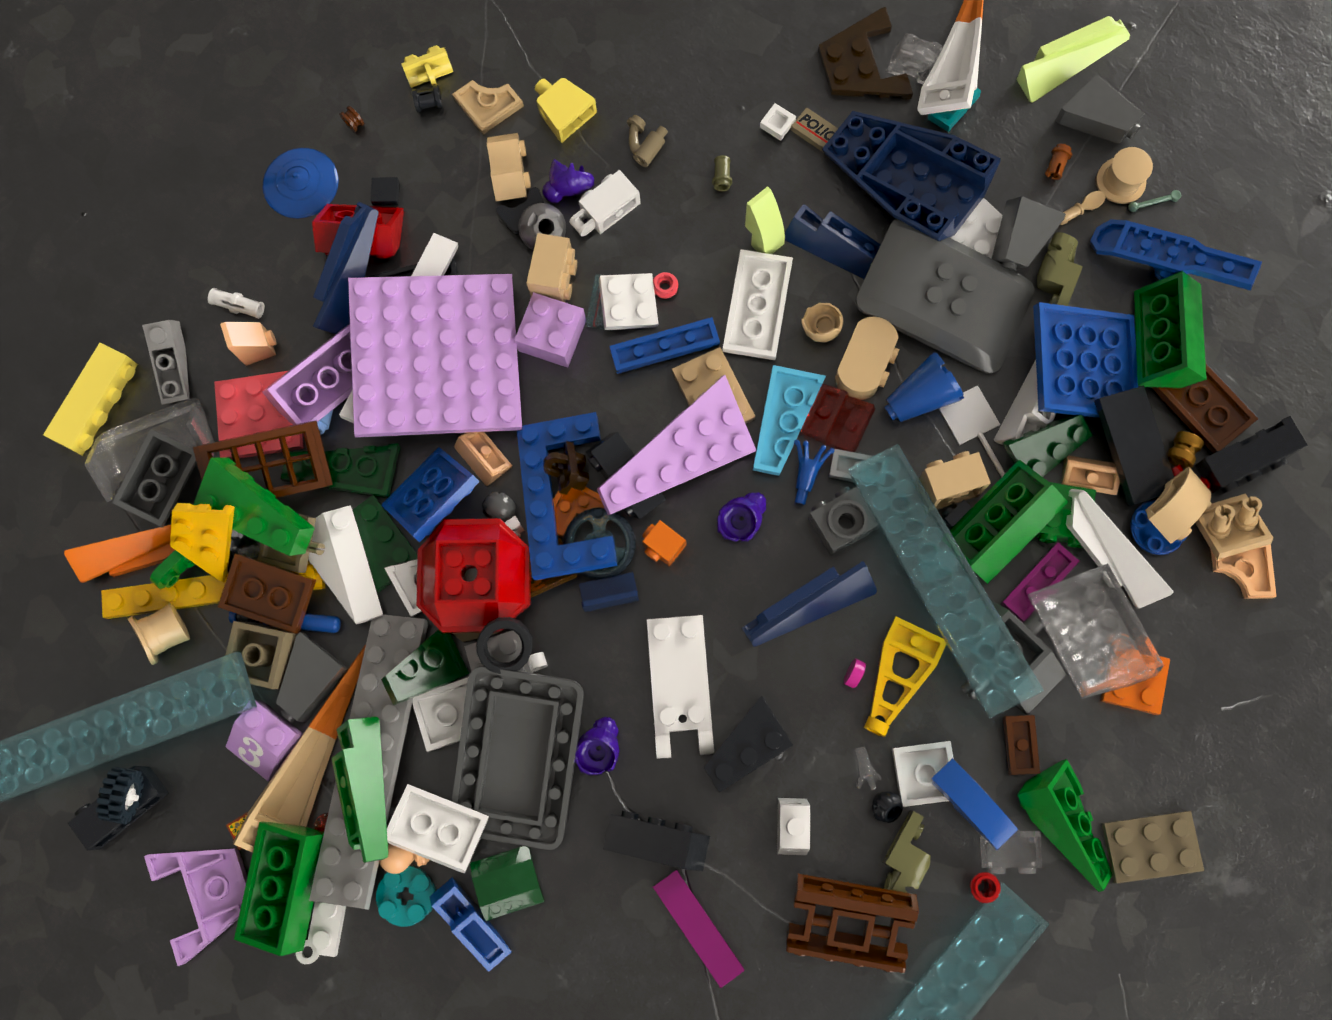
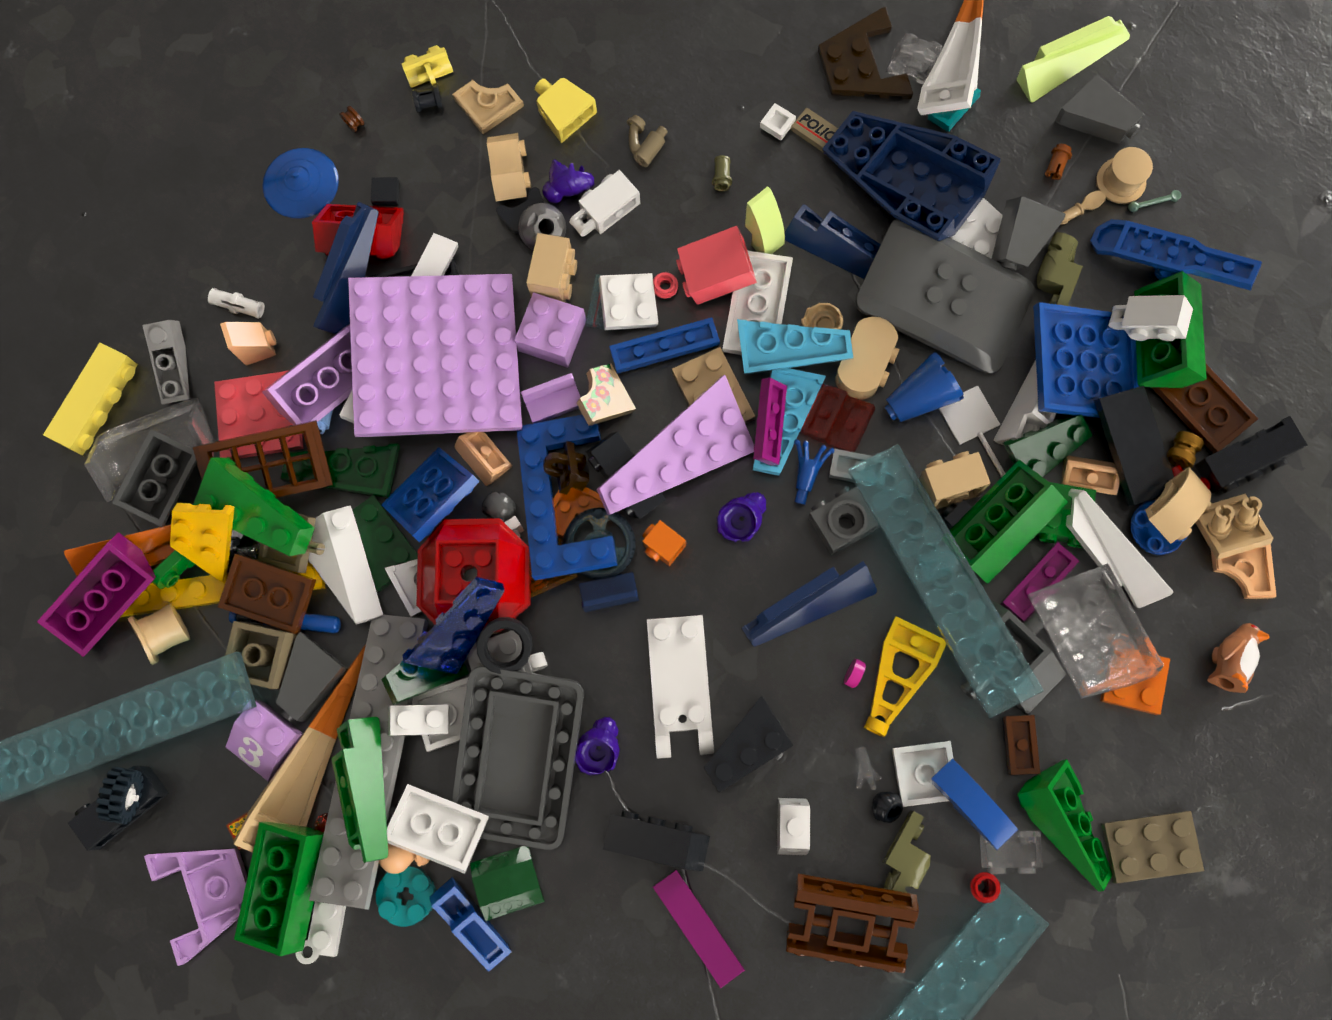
(99, 595): none -> magenta slope
(417, 720): none -> white plate
(457, 630): none -> clear blue wing
(551, 398): none -> lavender panel
(605, 396): none -> tile
(715, 265): none -> coral brick
(770, 421): none -> magenta plate
(782, 346): none -> medium azure wing
(1153, 317): none -> white brick
(1237, 658): none -> nougat animal

